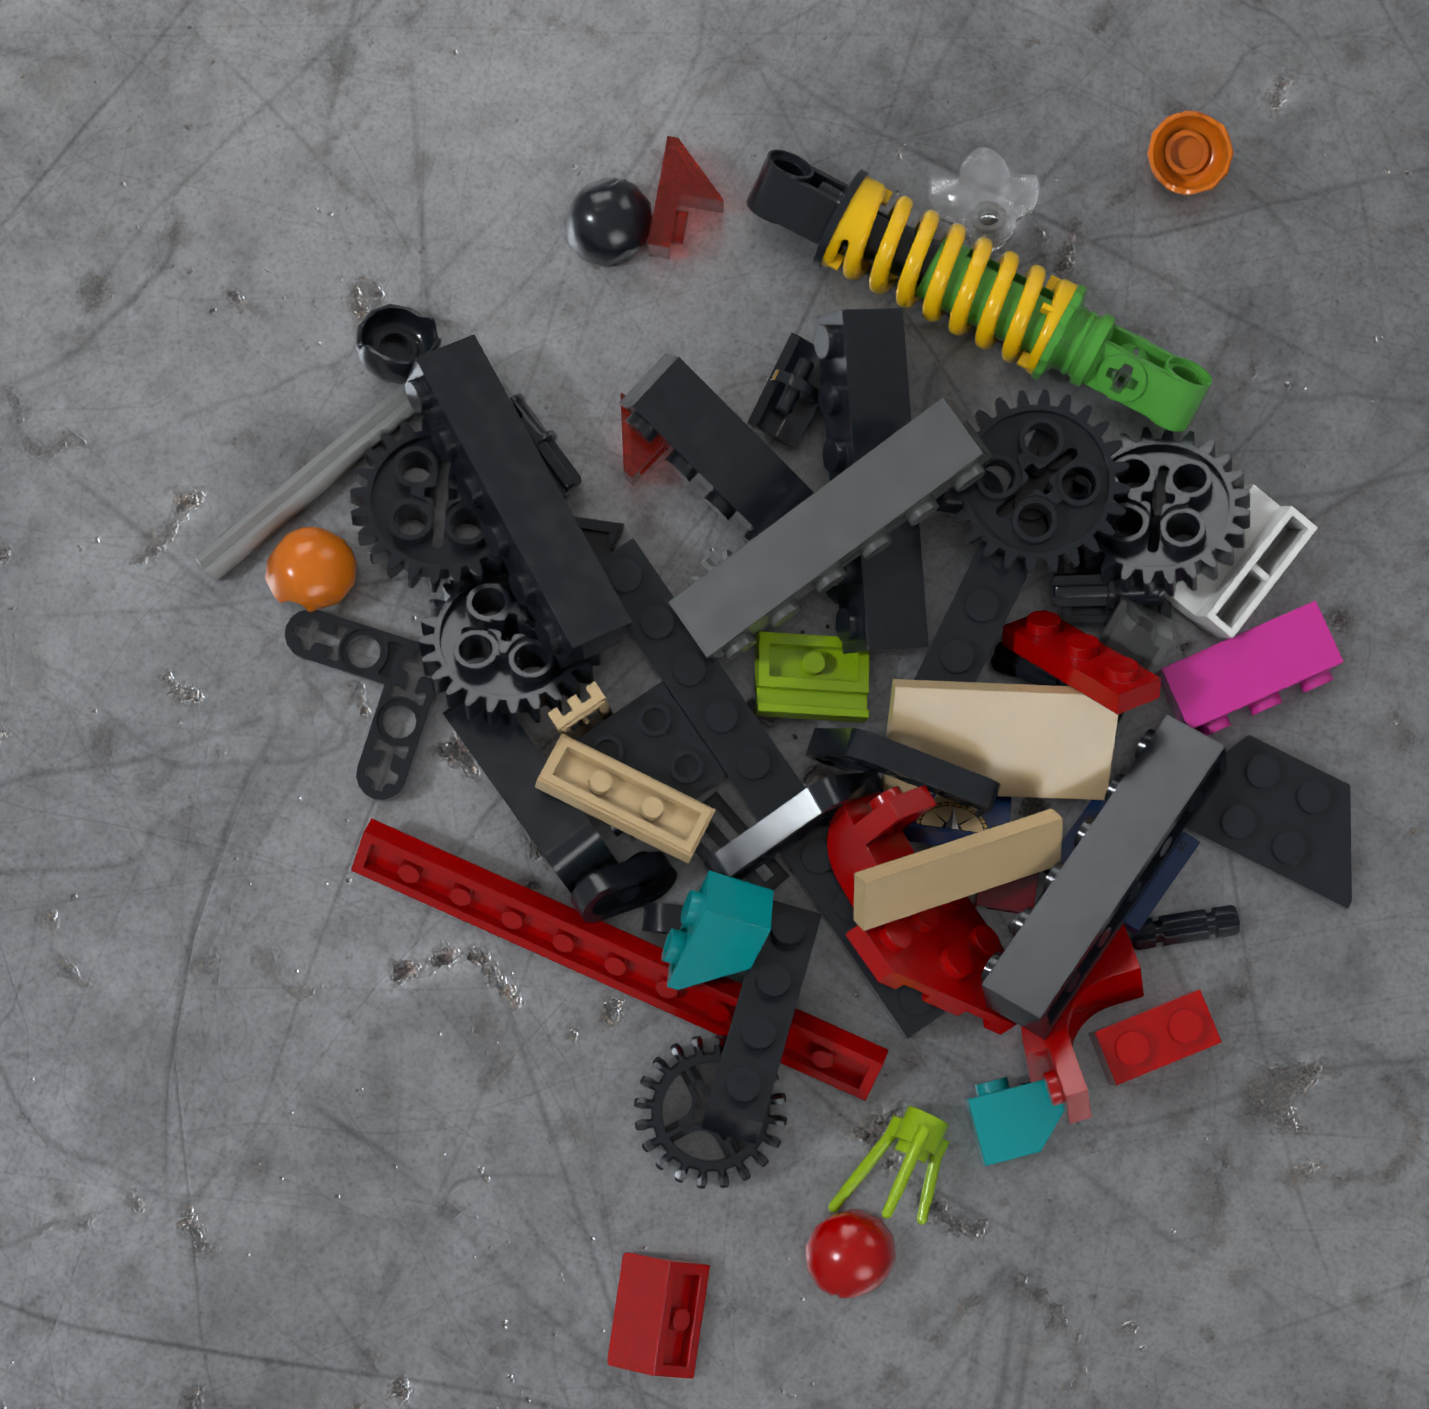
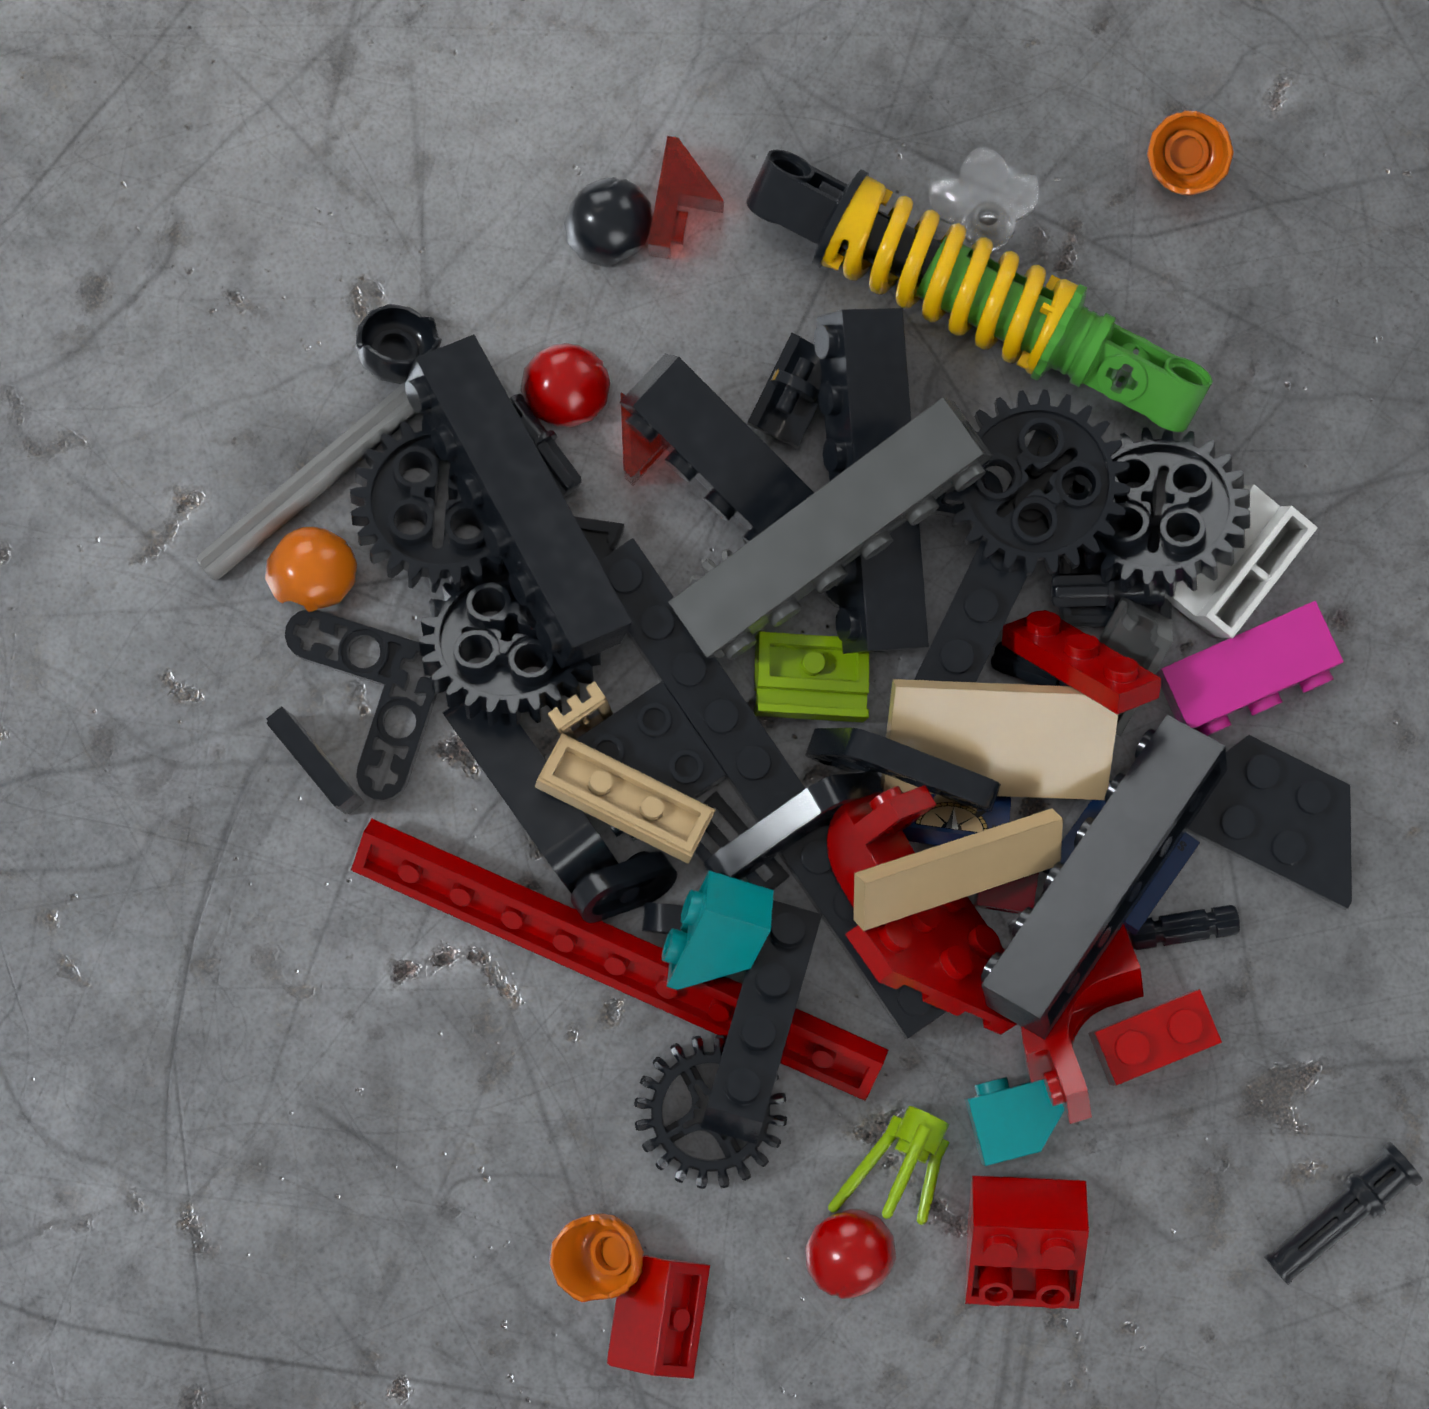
(314, 761): none -> black tile
(565, 385): none -> red hair
(596, 1257): none -> orange hair
(1026, 1242): none -> red slope
(1371, 1201): none -> black pin

